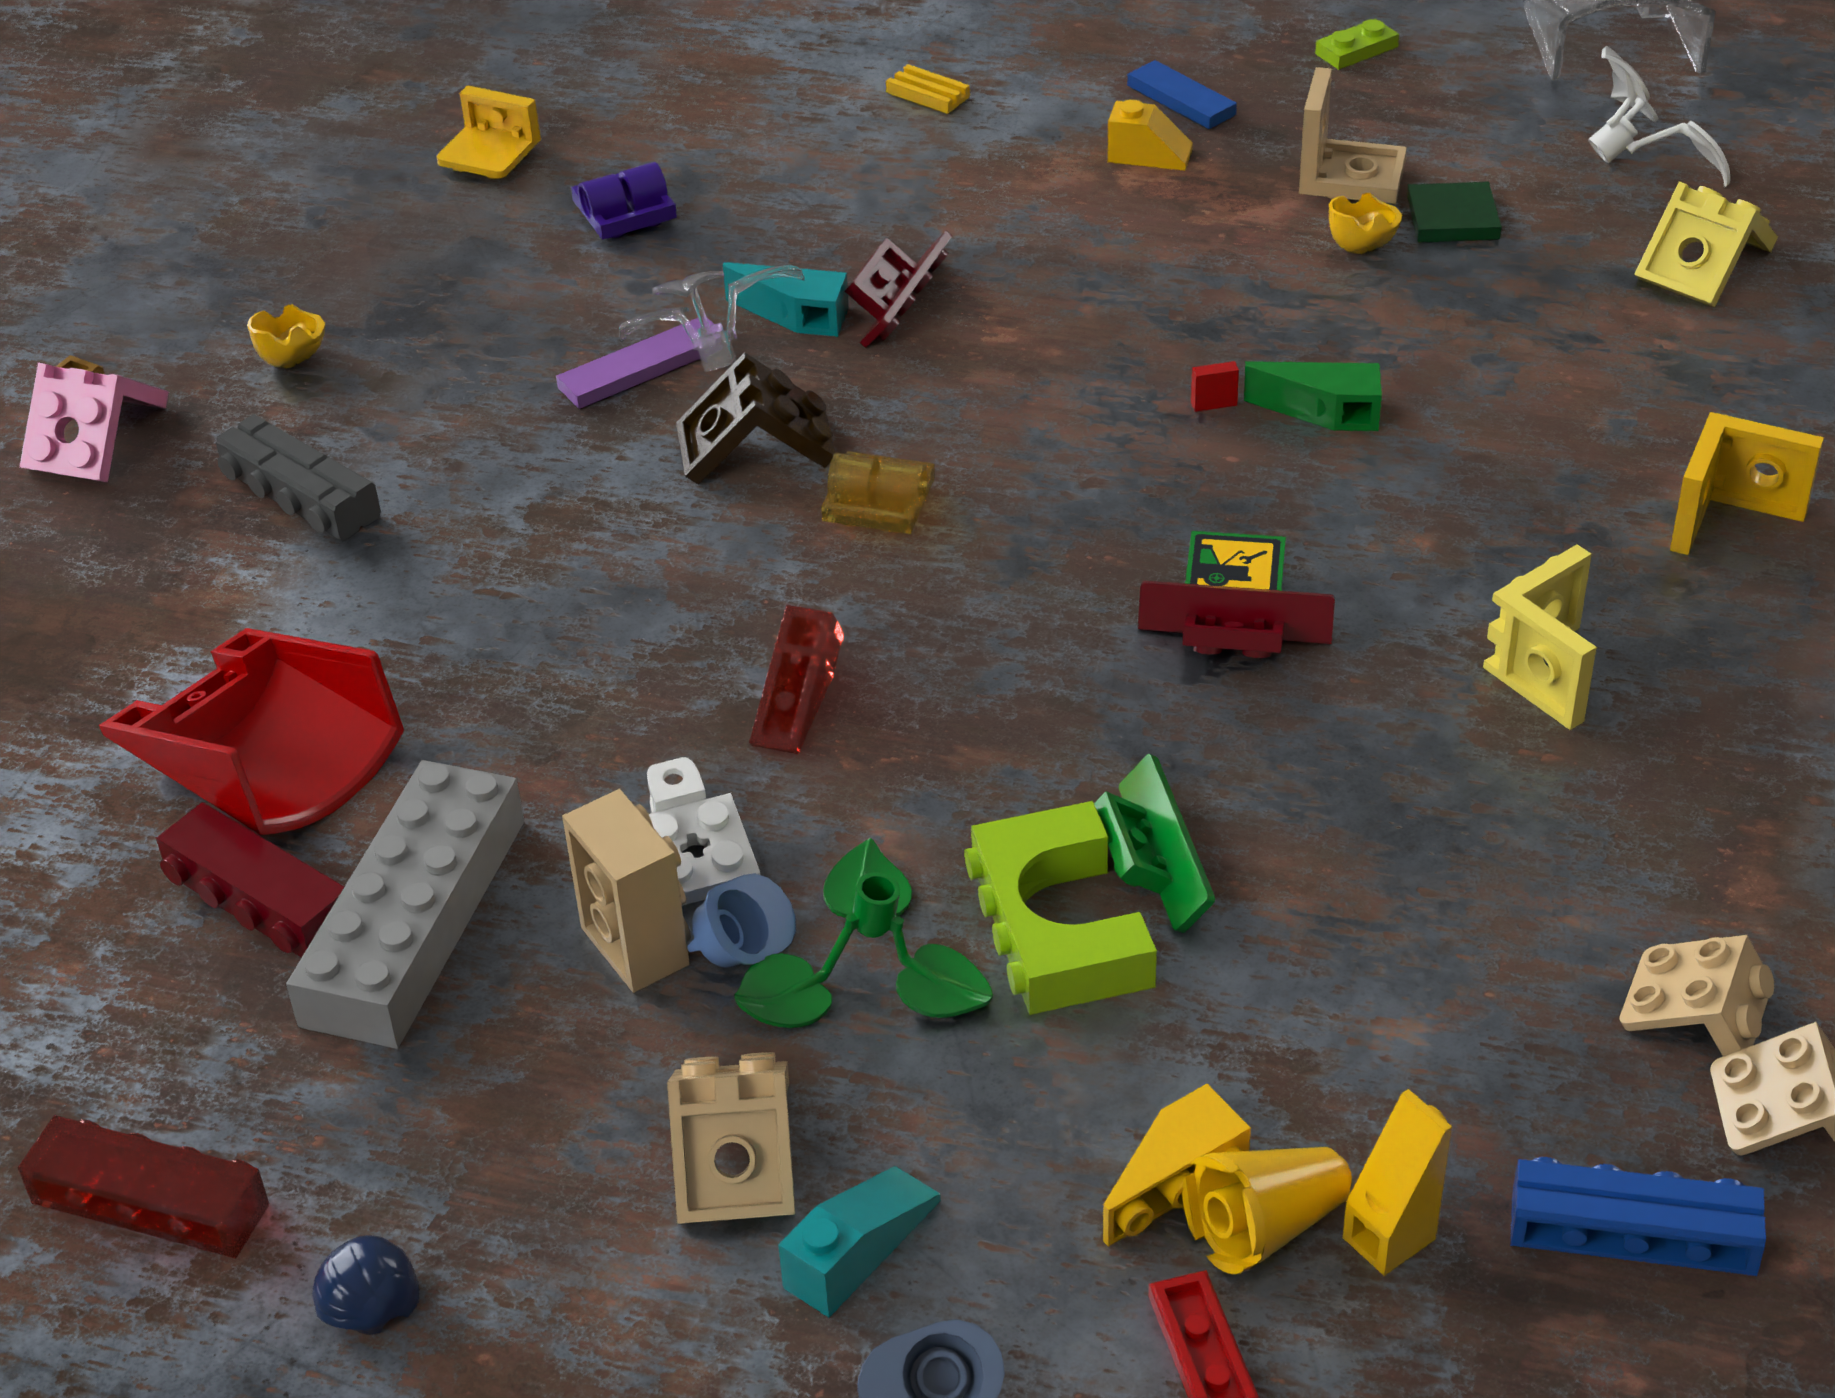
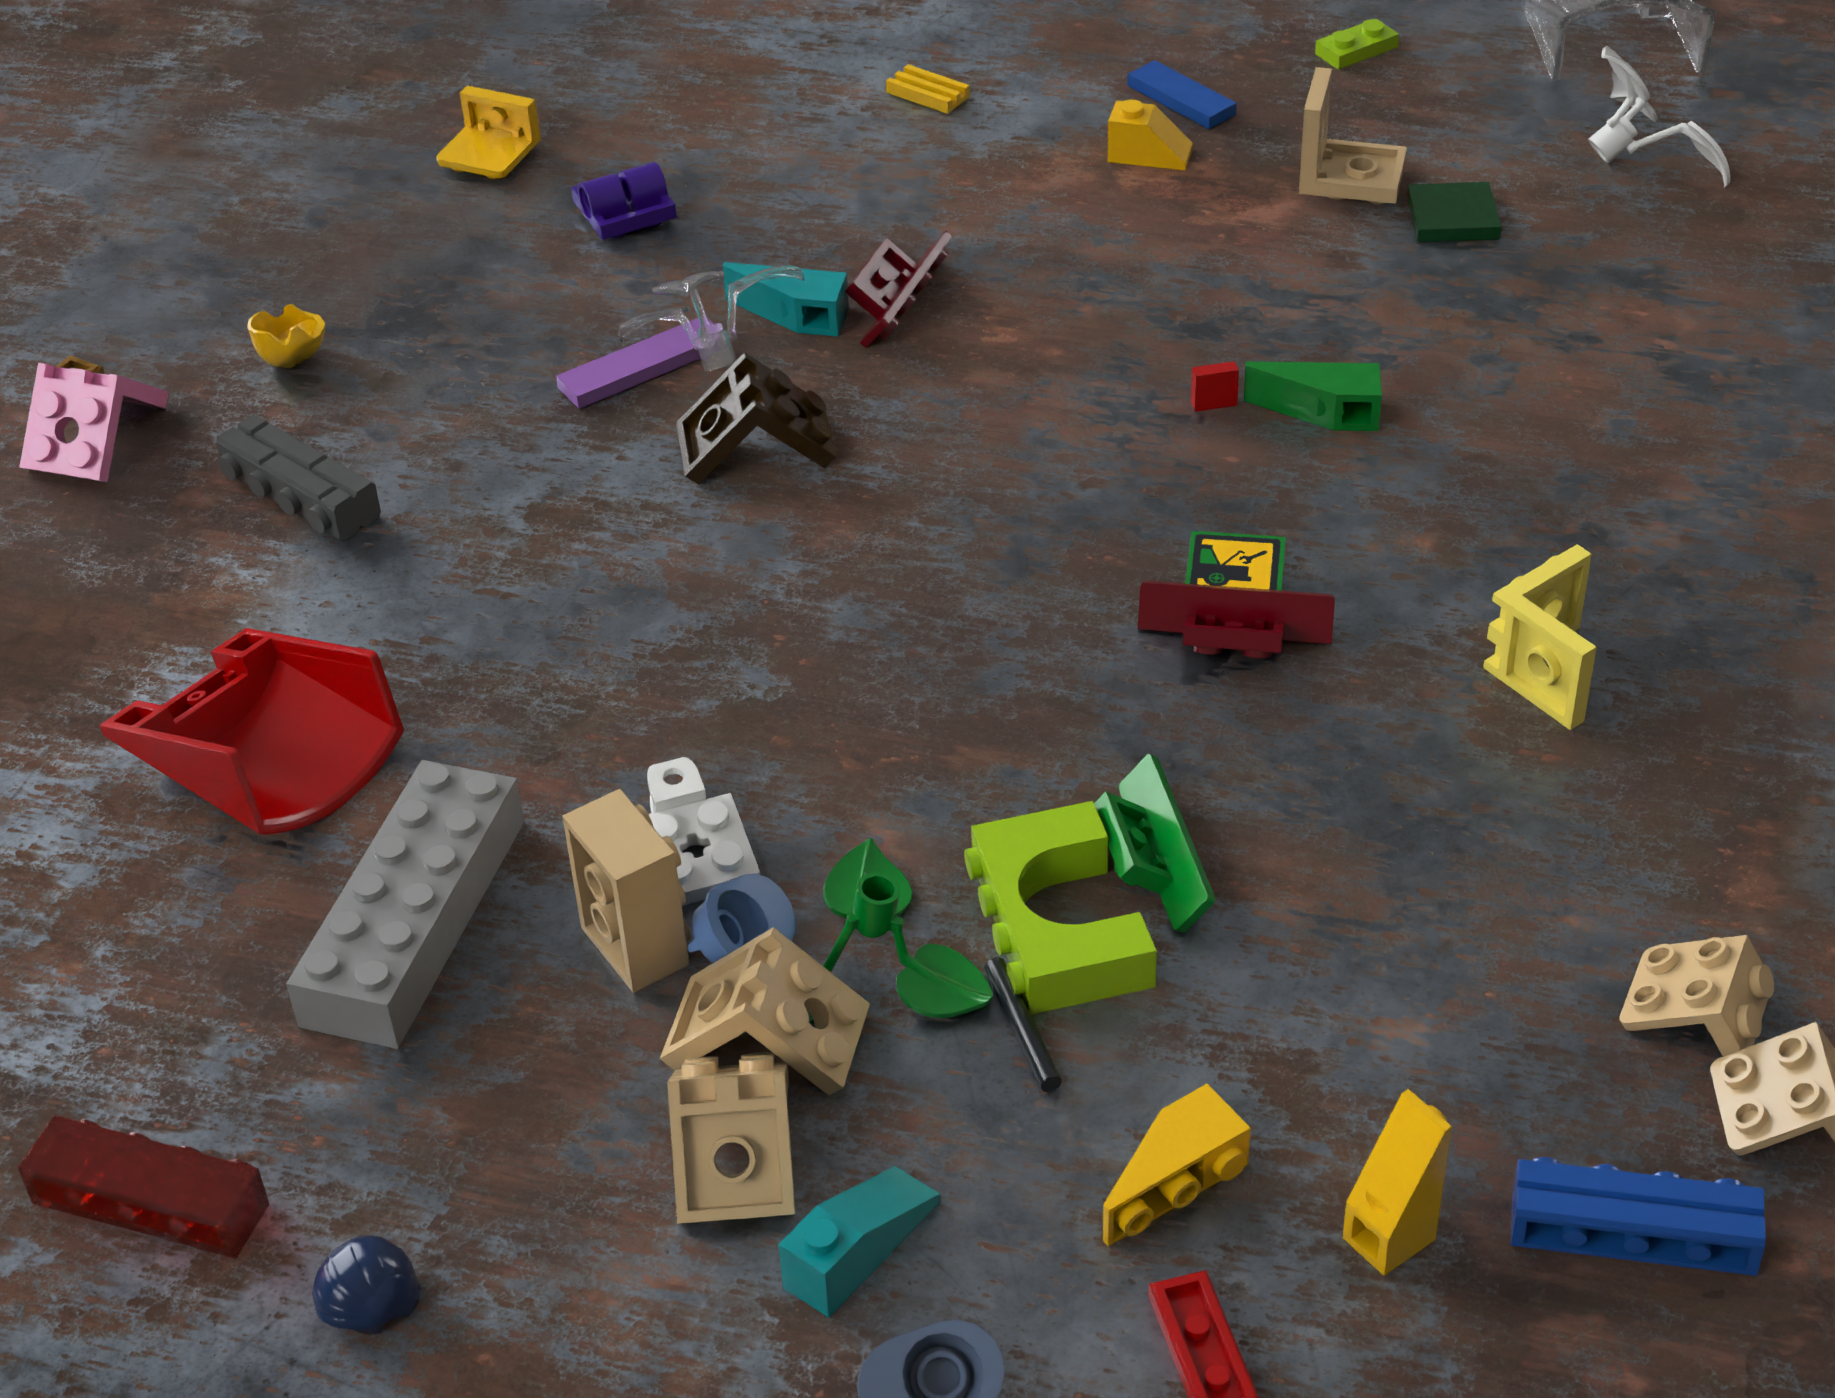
(247, 877): dark red brick -> none
(767, 994): none -> tan bracket
(797, 678): clear red slope -> none
(876, 491): clear yellow plate -> none
(1023, 1026): none -> black bar
(1260, 1200): yellow cone -> none
(1363, 224): yellow hair -> none
(1719, 226): light yellow bracket -> none
(1726, 473): yellow bracket -> none

